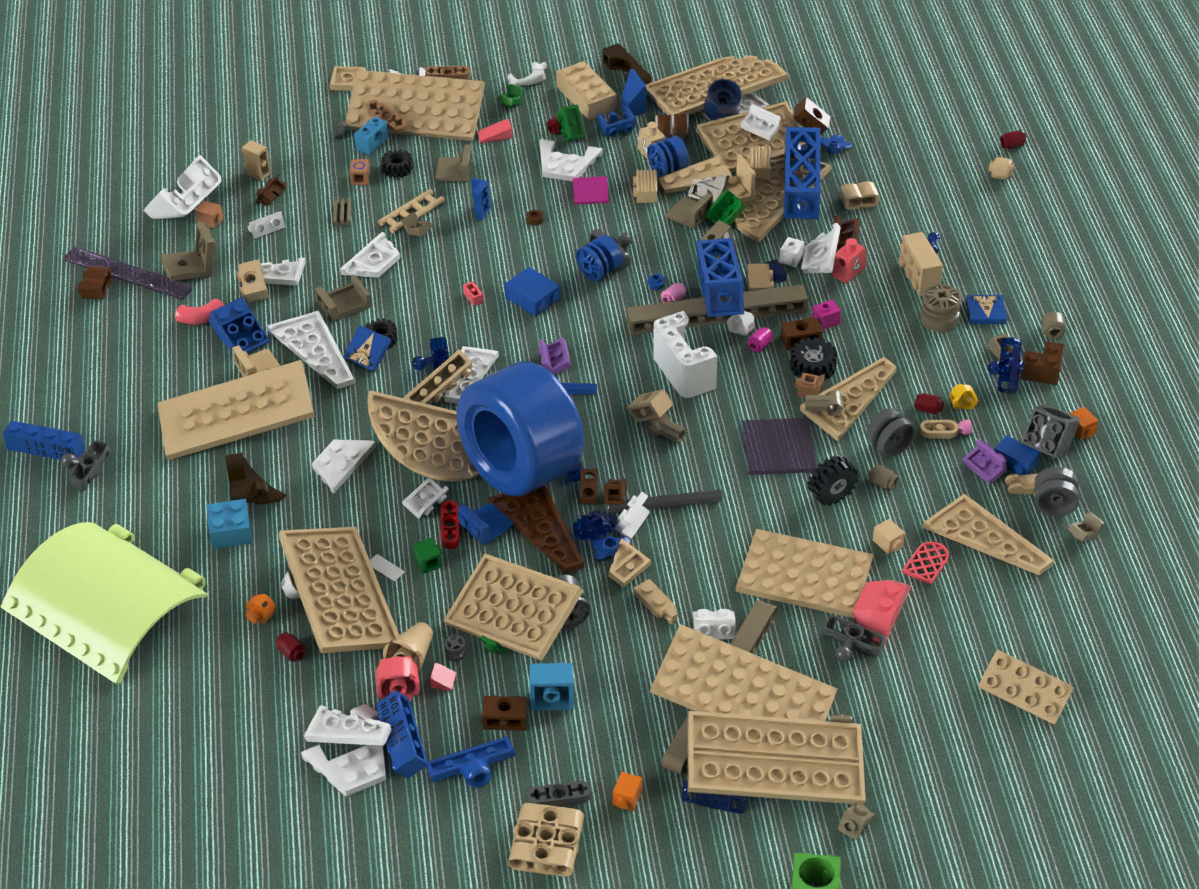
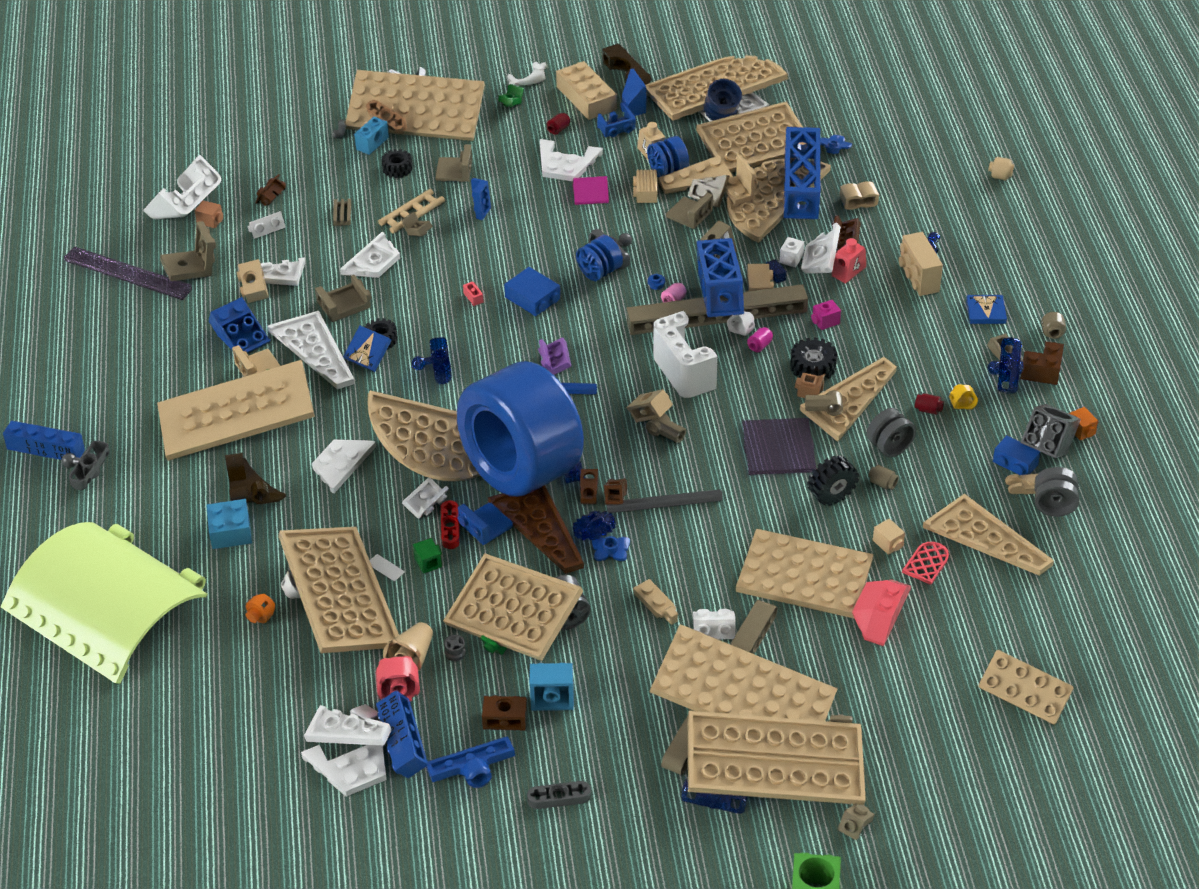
(95, 282): reddish brown brick -> none
(196, 315): coral cylinder -> none
(256, 160): tan brick -> none
(290, 646): dark red brick -> none
(344, 78): tan tile -> none
(359, 172): nougat brick -> none
(441, 379): tan brick -> none
(442, 678): slope -> none
(456, 72): medium nougat beam -> none
(481, 362): white wing -> none
(495, 132): coral slope -> none
(534, 217): reddish brown tile -> none
(550, 823): tan connector -> none
(571, 123): green bracket -> none
(627, 564): tan wing -> none
(627, 791): orange brick -> none
(632, 517): white bracket -> none
(673, 124): reddish brown brick -> none
(725, 208): green bracket -> none
(760, 161): tan brick -> none
(761, 122): white bracket -> none
(800, 329): reddish brown brick -> none
(811, 116): reddish brown brick -> none
(853, 637): dark grey piece -> none
(939, 429): tan plate -> none
(940, 308): dark tan wheel -> none
(965, 427): bright pink hinge -> none
(985, 462): medium lavender bracket -> none
(1013, 139): dark red brick -> none
(1088, 528): dark tan bracket -> none

